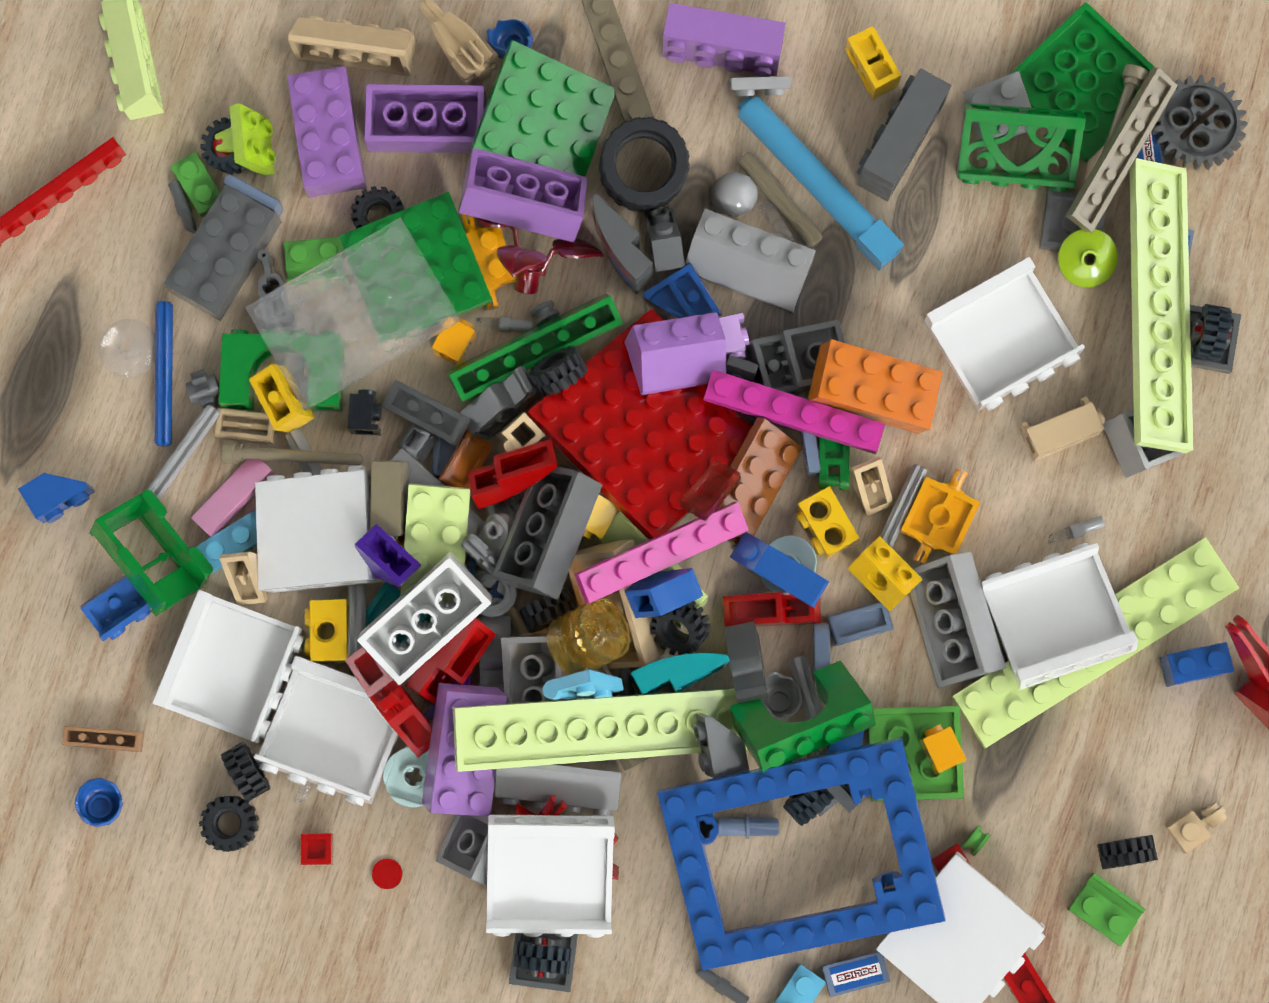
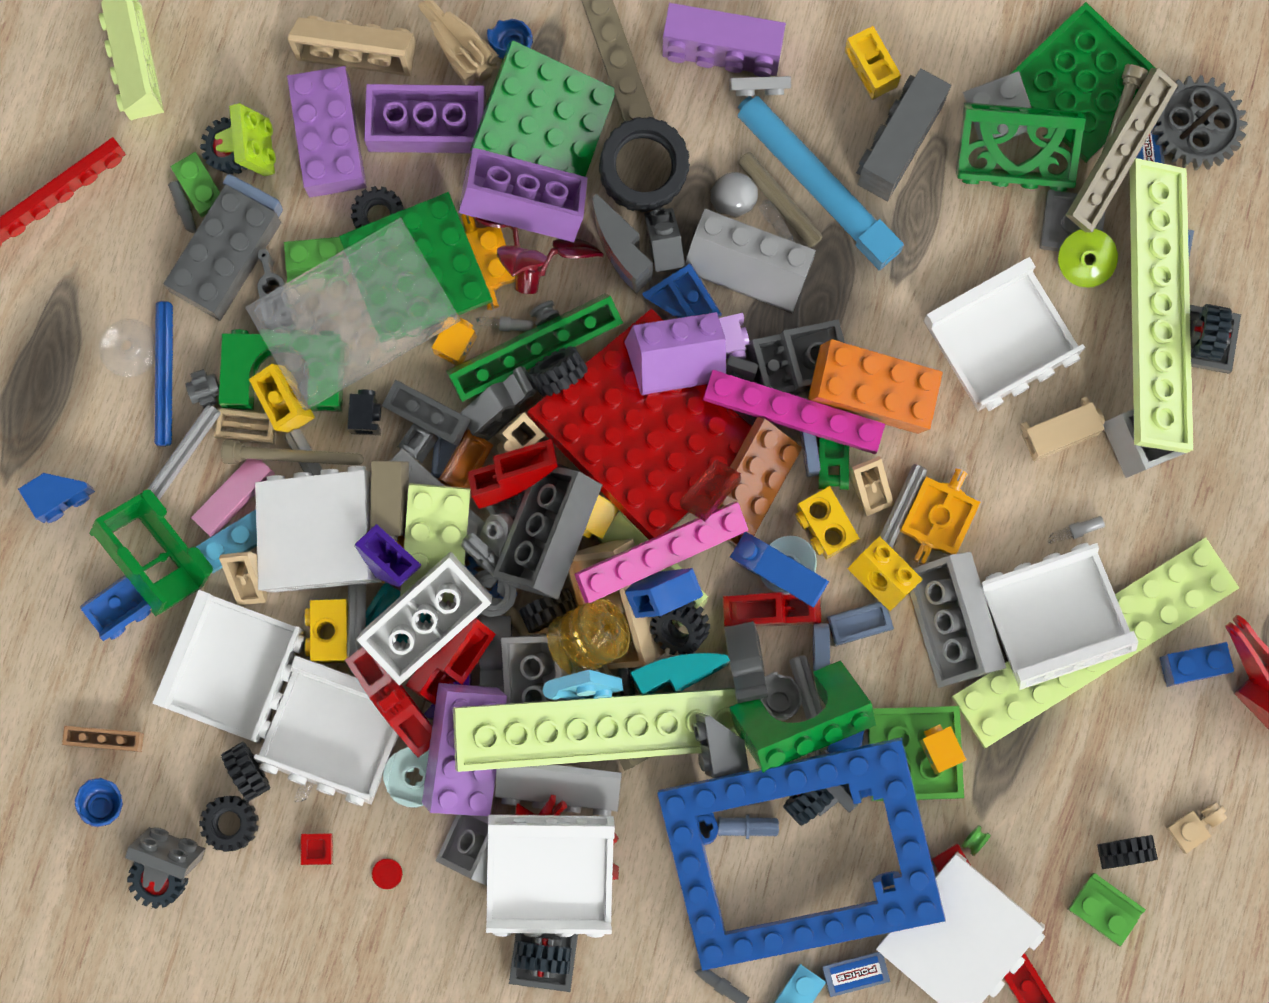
(161, 866): none -> dark grey plate

